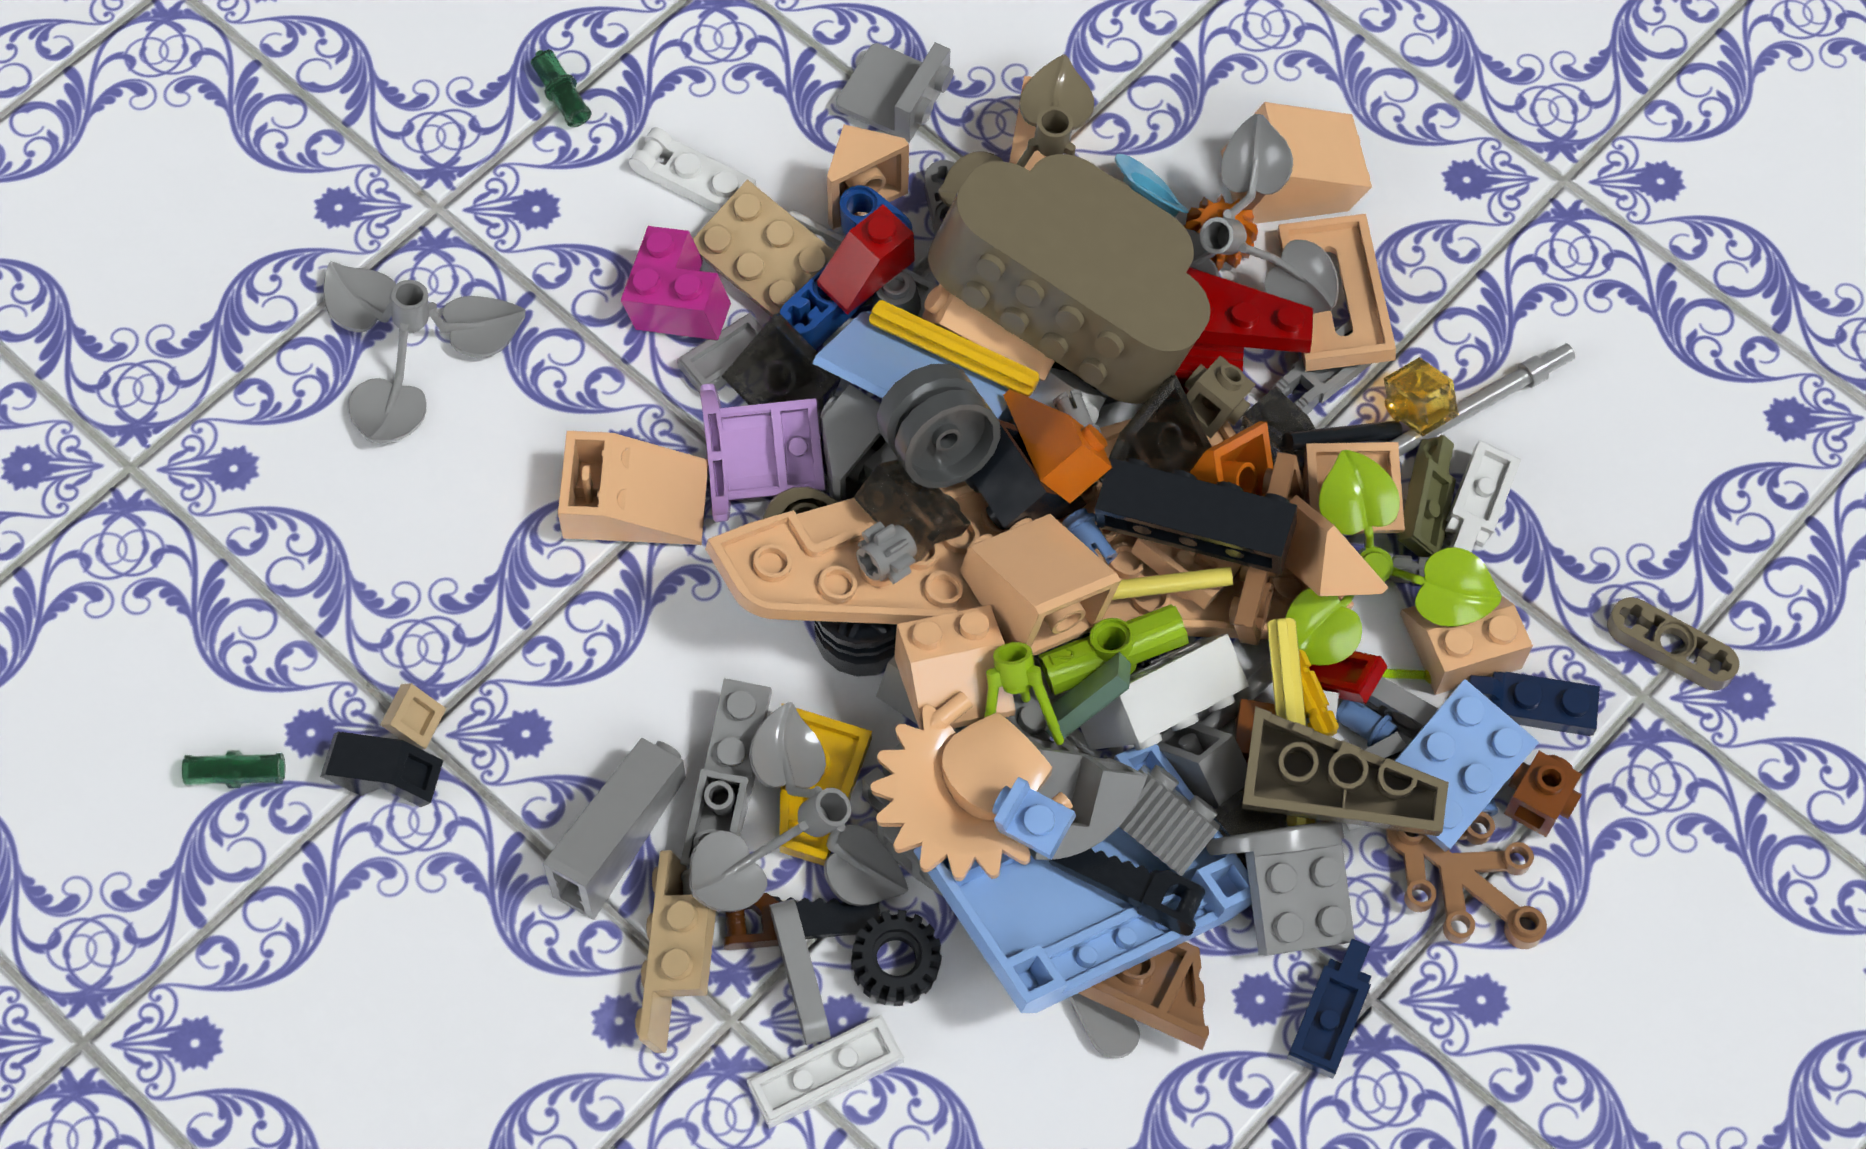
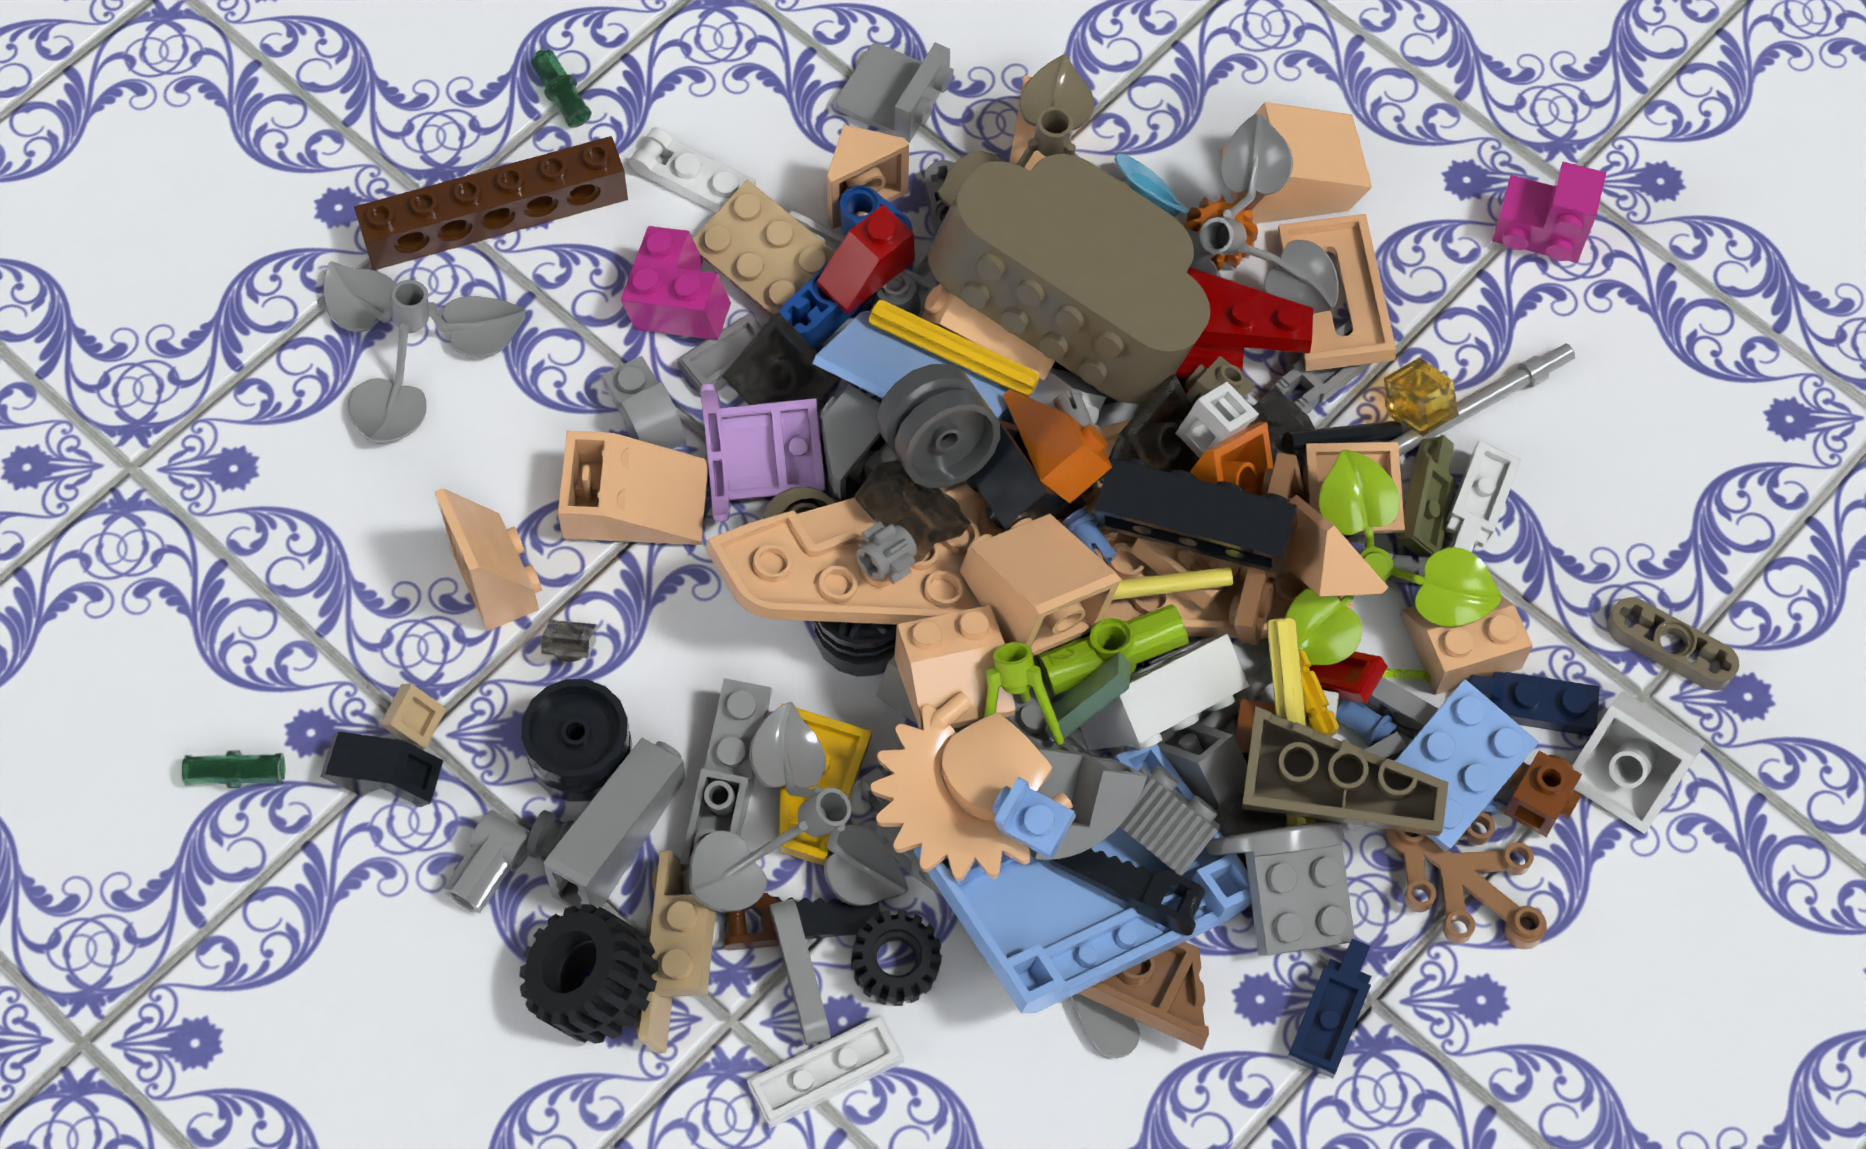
(489, 560): none -> light nougat slope
(492, 203): none -> reddish brown brick
(494, 850): none -> light grey piece
(546, 834): none -> dark grey wheel
(568, 640): none -> clear smoke plate
(575, 738): none -> black wheel
(612, 991): none -> black tyre
(644, 404): none -> light grey brick
(1215, 419): none -> white brick
(1548, 216): none -> dark pink brick
(1634, 761): none -> white slope

